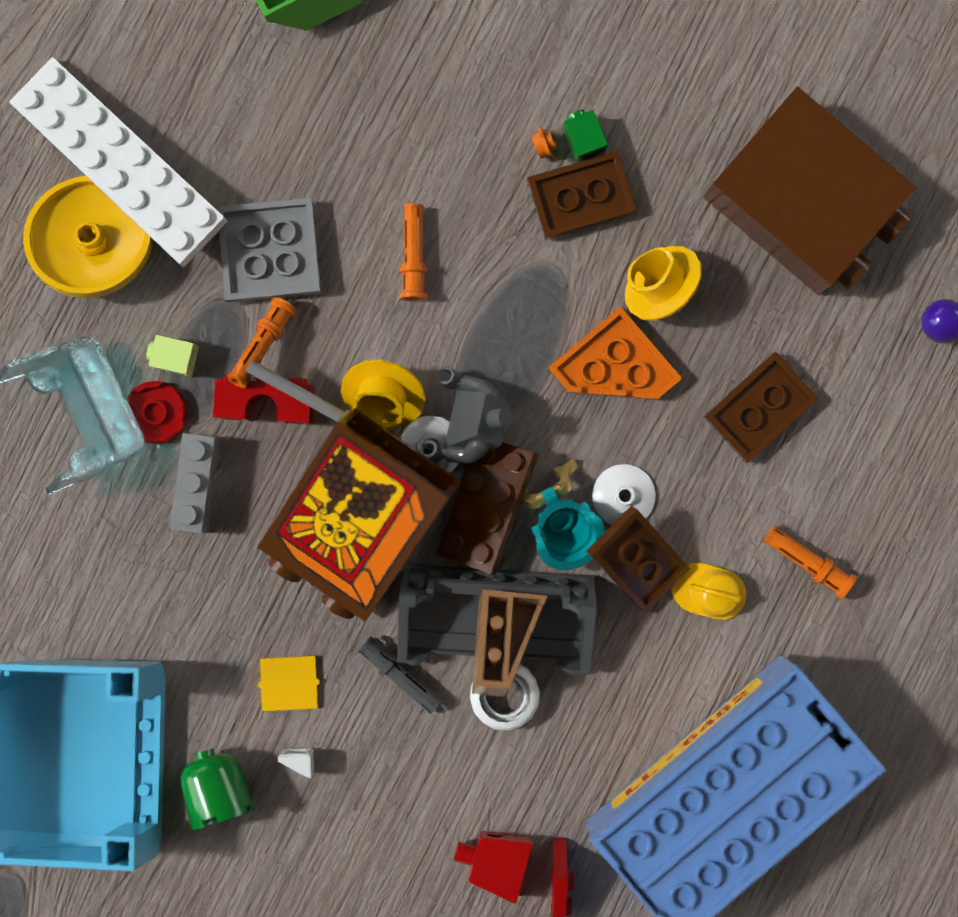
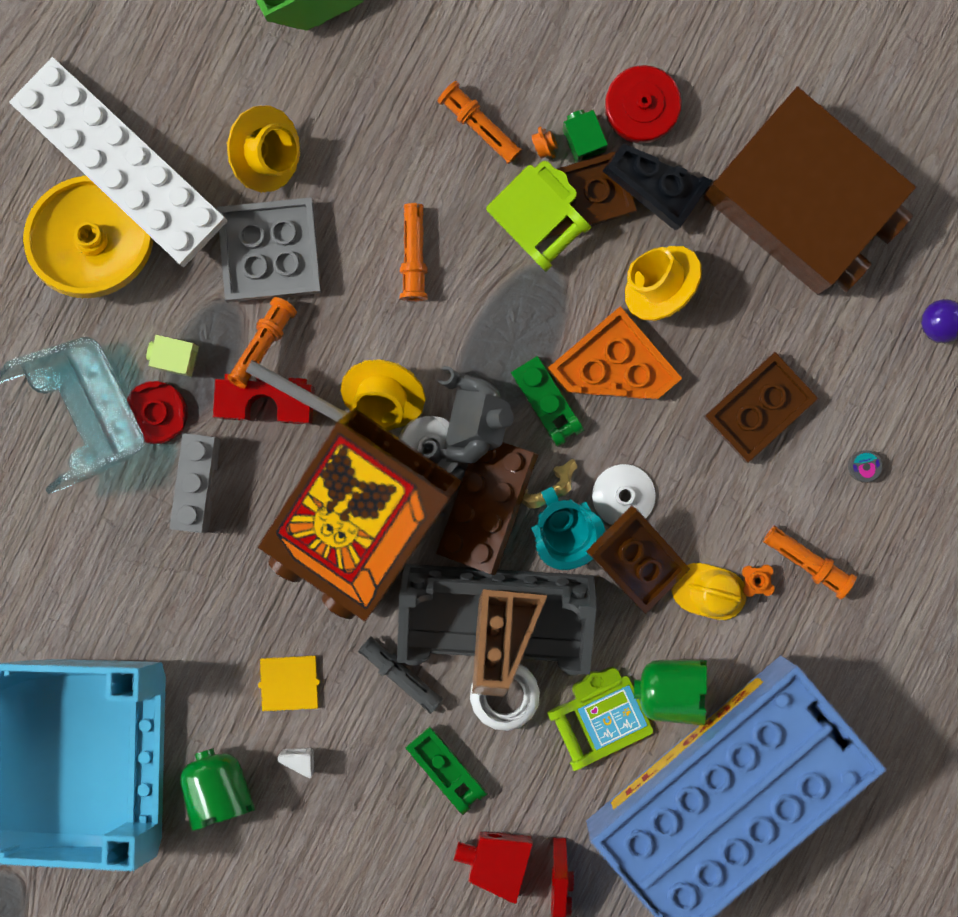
(263, 148): none -> yellow helmet
(445, 769): none -> green plate
(468, 112): none -> orange pin
(535, 207): none -> lime piece
(546, 400): none -> green plate
(606, 714): none -> piece
(643, 104): none -> red wheel
(658, 186): none -> black wing
(673, 691): none -> green cylinder
(764, 587): none -> orange plate
(865, 466): none -> tile

